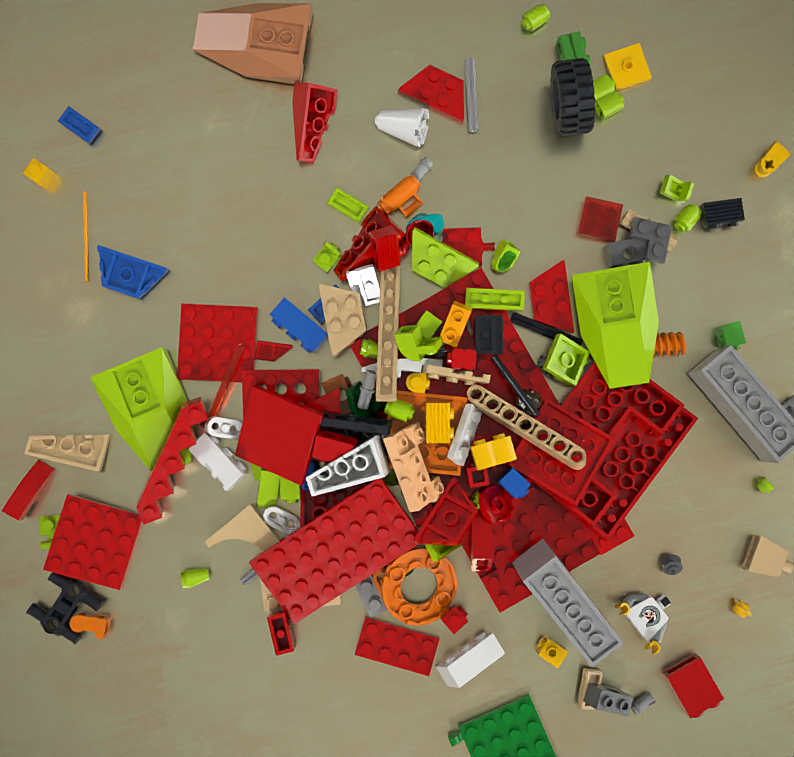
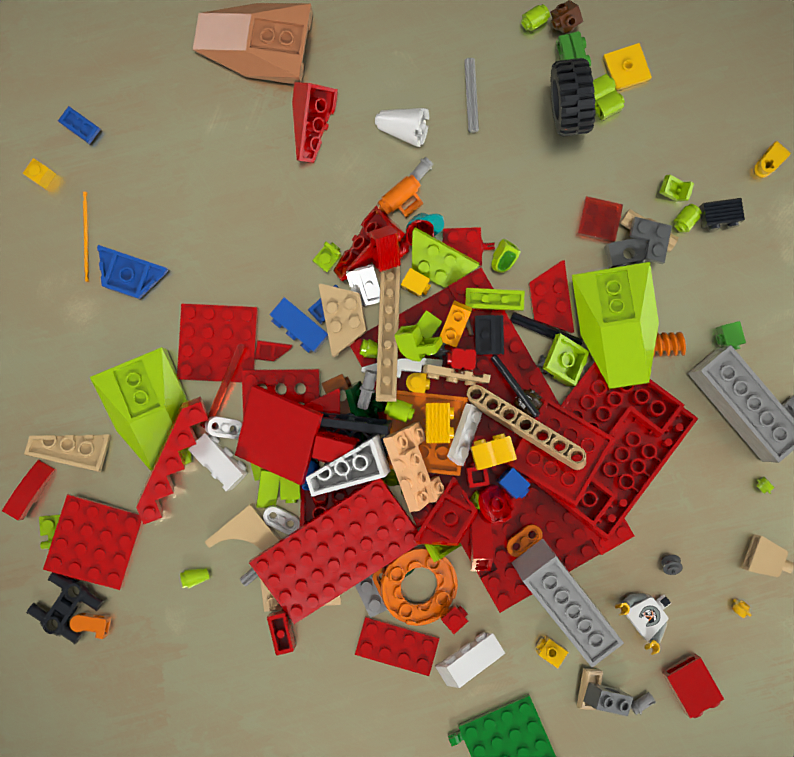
(348, 205): lime tile -> none
(416, 283): none -> yellow brick
(437, 91): red wing -> none
(524, 540): none -> orange plate
(566, 16): none -> reddish brown brick

